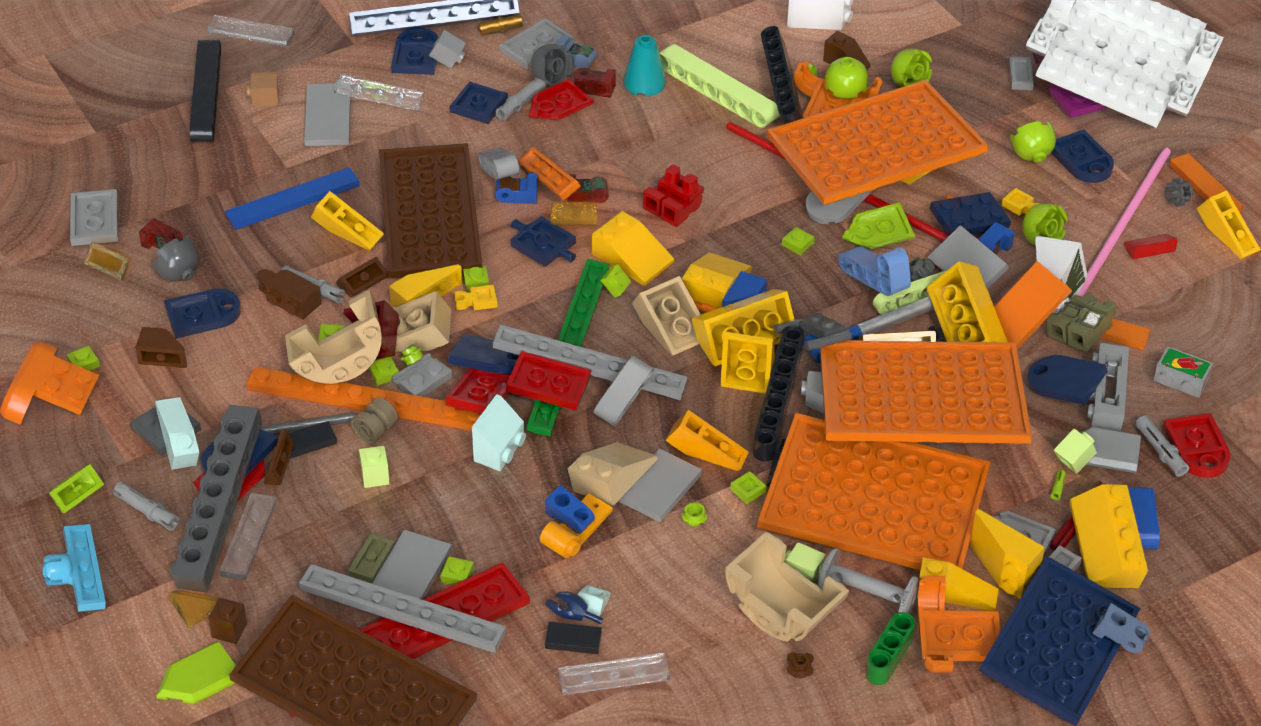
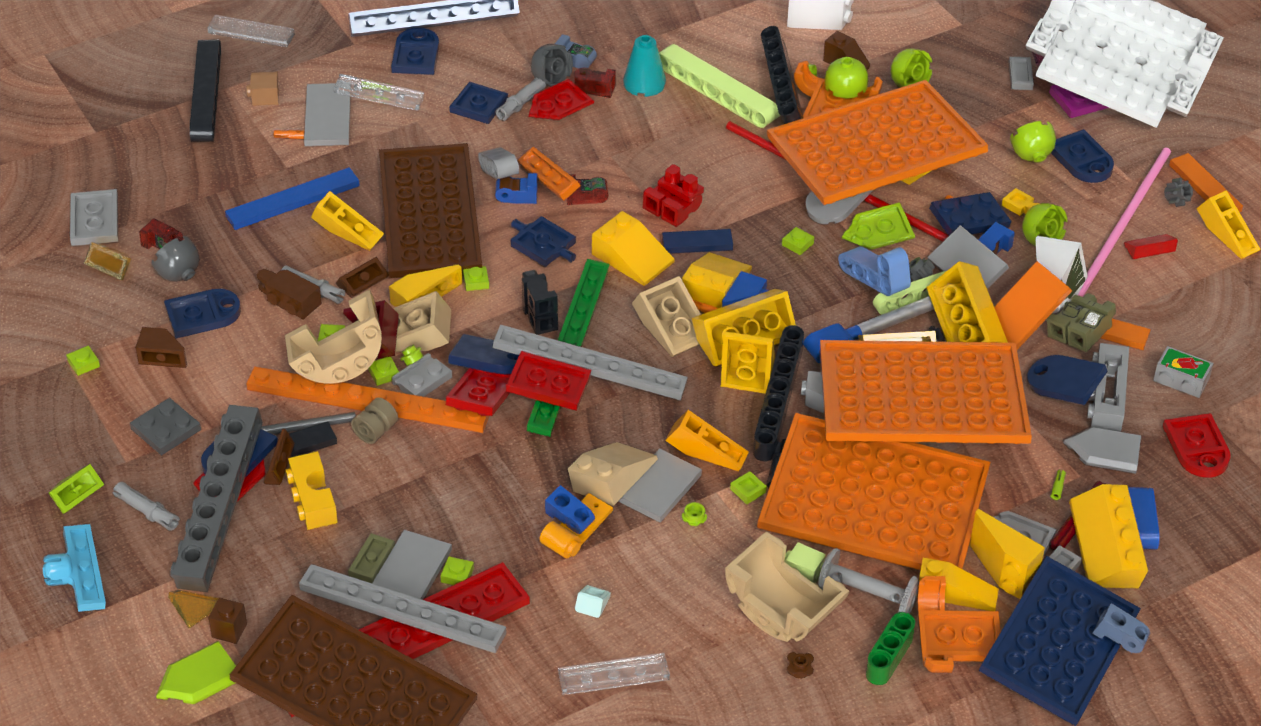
(48, 379): orange piece -> none
(177, 433): light aqua slope -> none
(248, 536): clear tile -> none
(291, 134): none -> orange pin
(315, 506): none -> yellow arch
(374, 466): yellowish green brick -> none
(448, 49): light grey brick -> none
(479, 297): yellow plate -> none
(497, 434): light aqua slope -> none
(500, 24): pearl gold pin -> none
(523, 45): light grey tile -> none
(539, 302): none -> black hips
(573, 638): black tile -> none
(574, 213): clear yellow bracket -> none
(576, 607): dark blue hand -> none
(615, 280): lime plate -> none
(623, 391): light grey beam -> none
(697, 241): none -> dark blue tile
(817, 324): dark grey plate -> none
(1076, 450): yellowish green brick -> none
(1177, 464): light grey pin -> none

